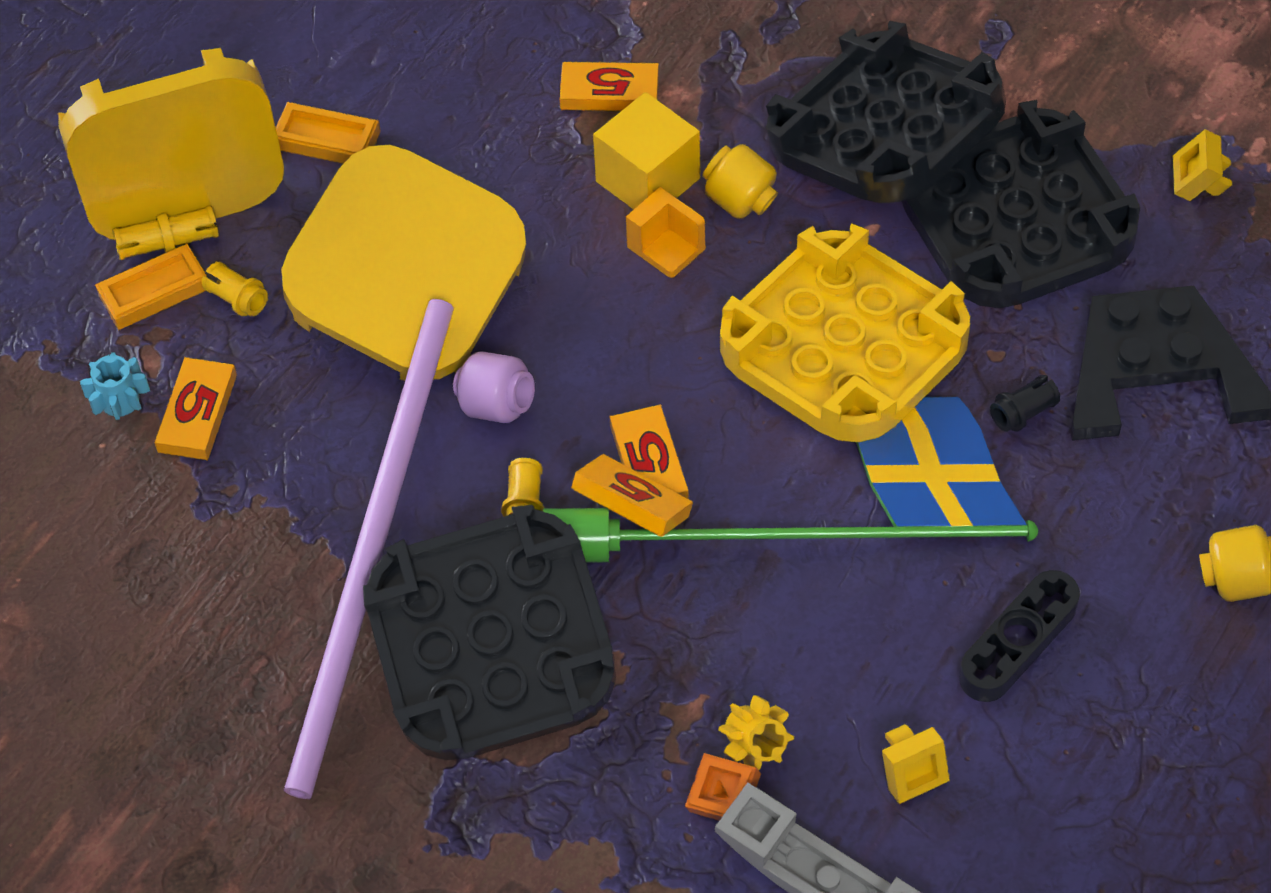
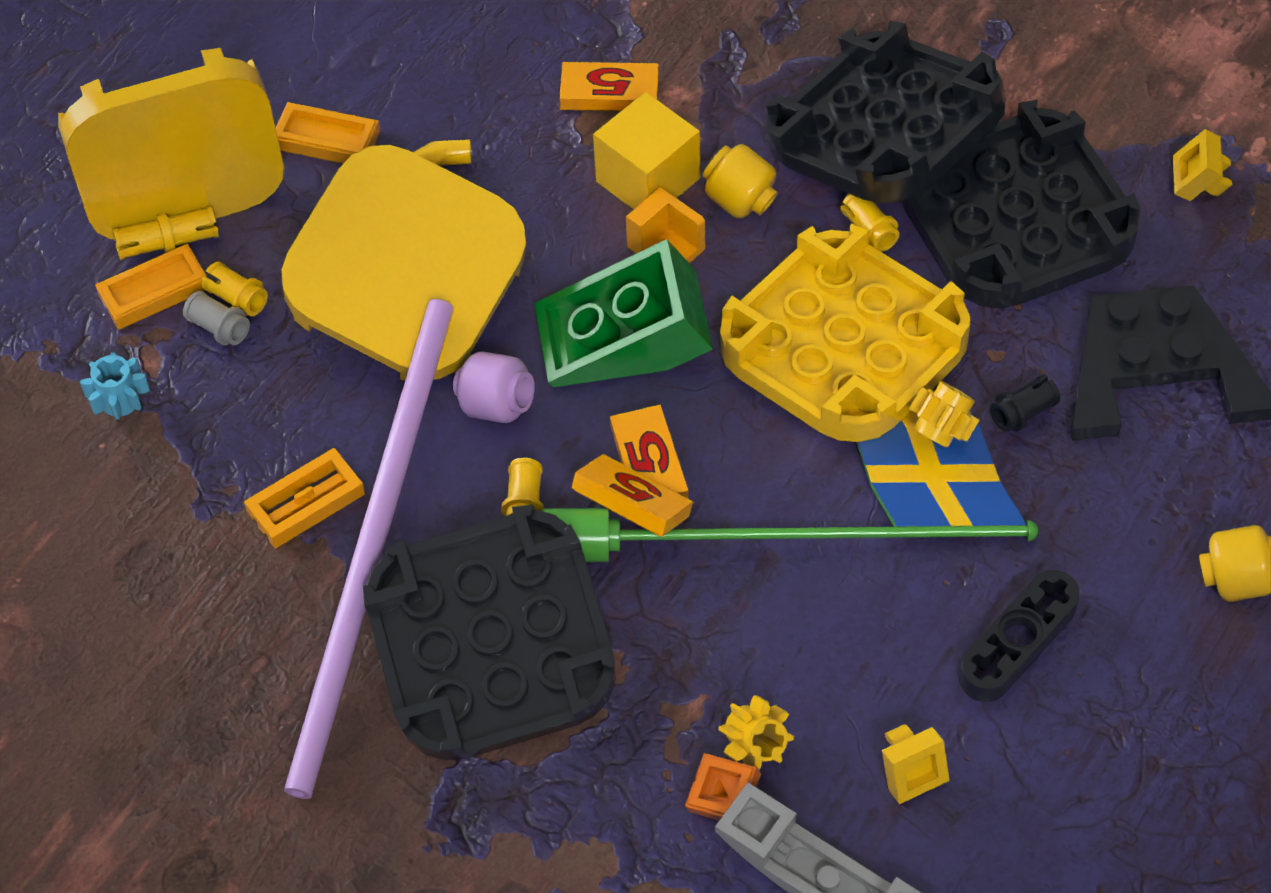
(196, 408): light orange tile -> none
(226, 323): none -> light grey pin
(308, 505): none -> light orange tile
(447, 152): none -> yellow arm
(625, 320): none -> green slope
(866, 214): none -> yellow pin
(944, 414): none -> yellow gear

